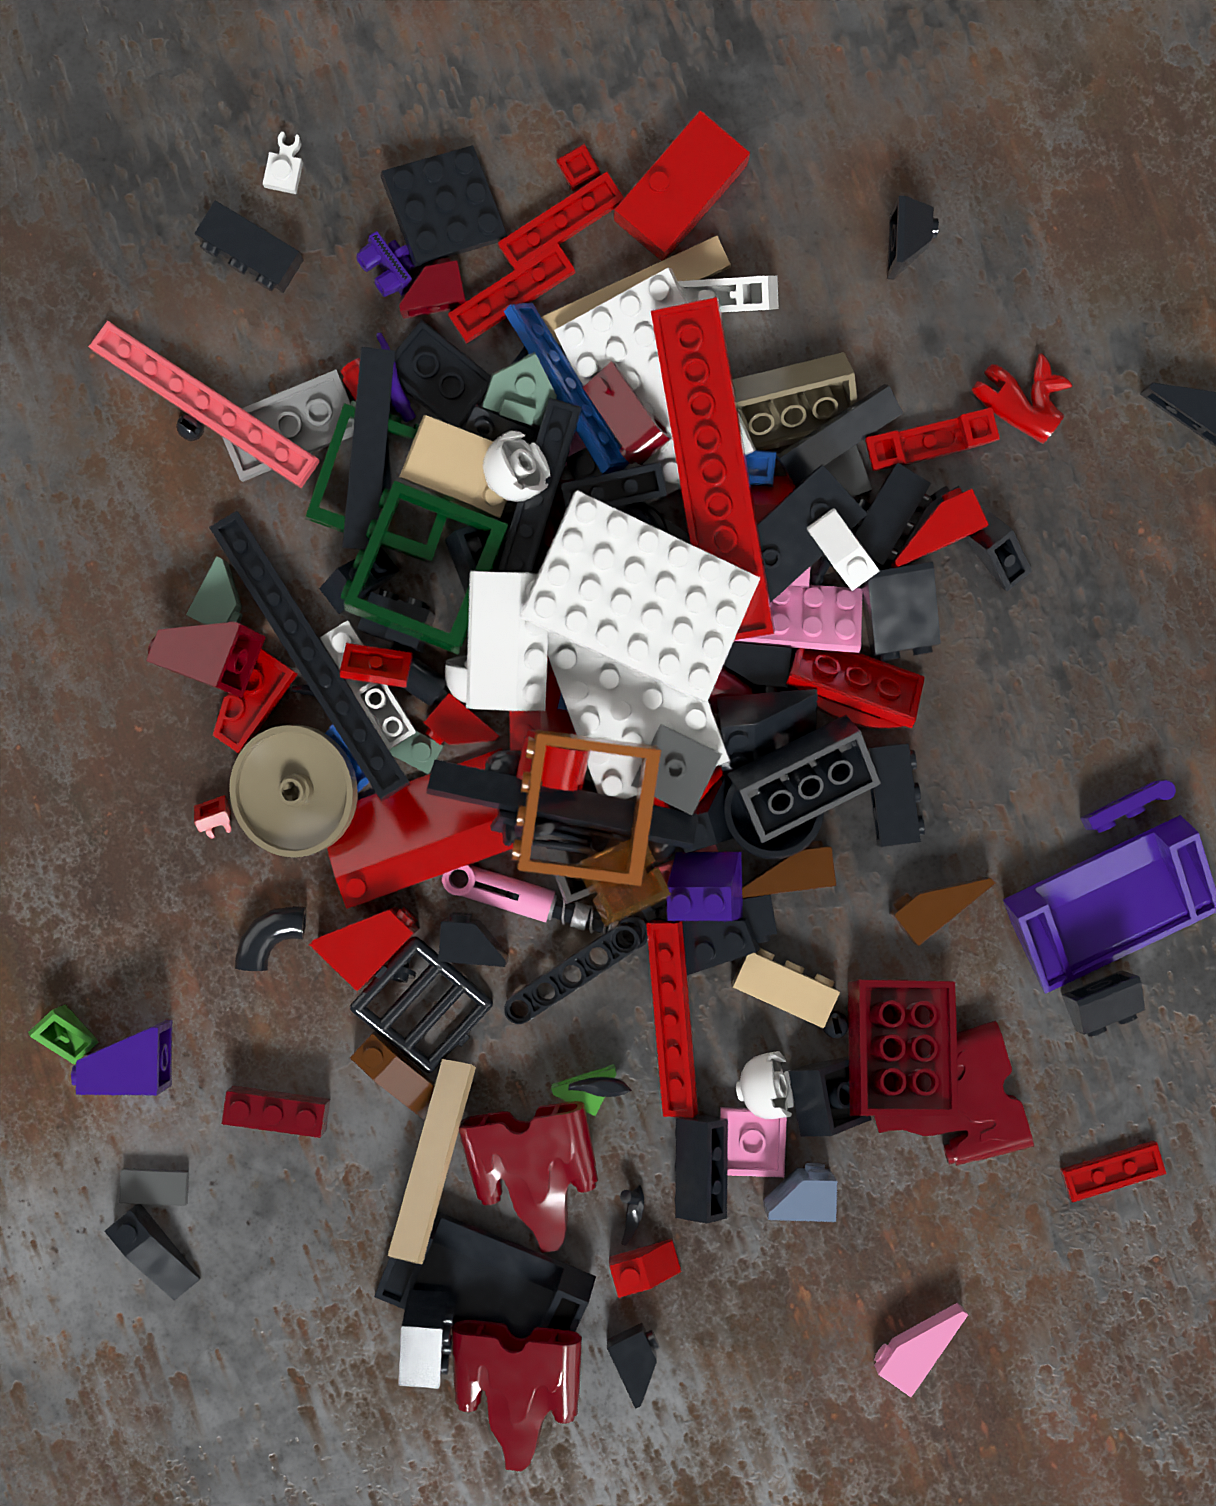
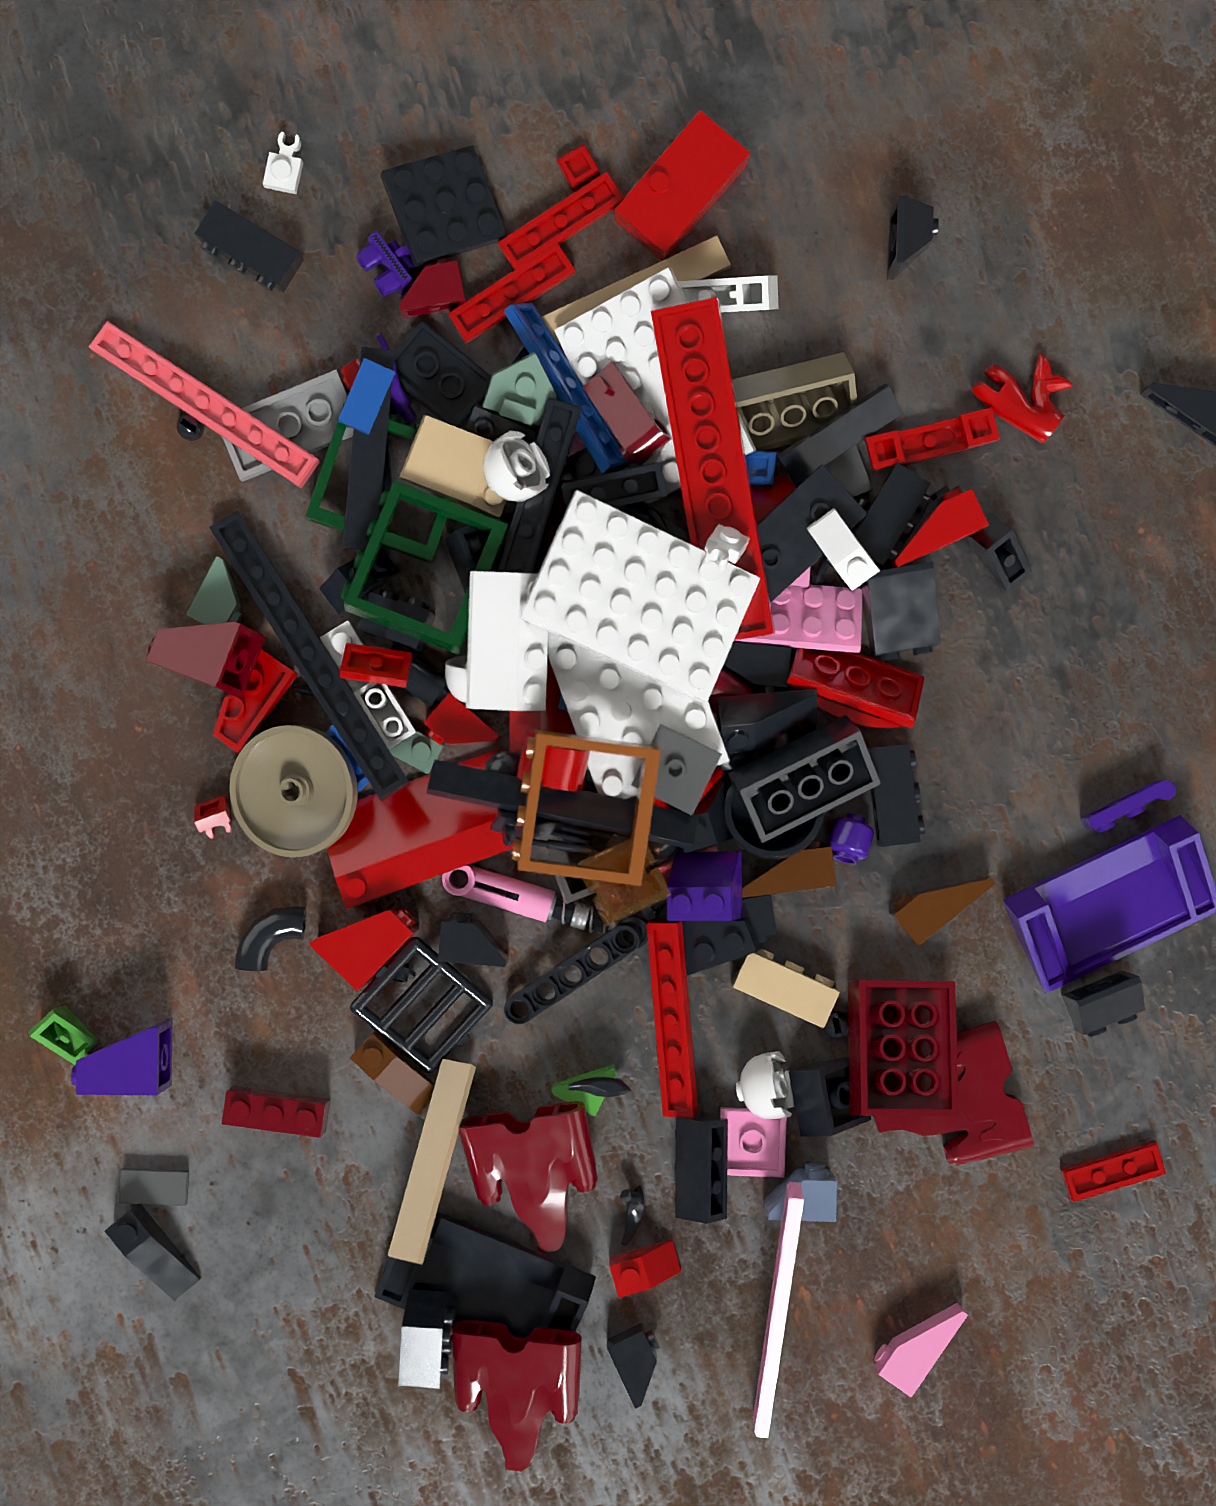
(366, 396): none -> blue tile
(725, 545): none -> white plate
(777, 1308): none -> tile
(850, 838): none -> dark purple head

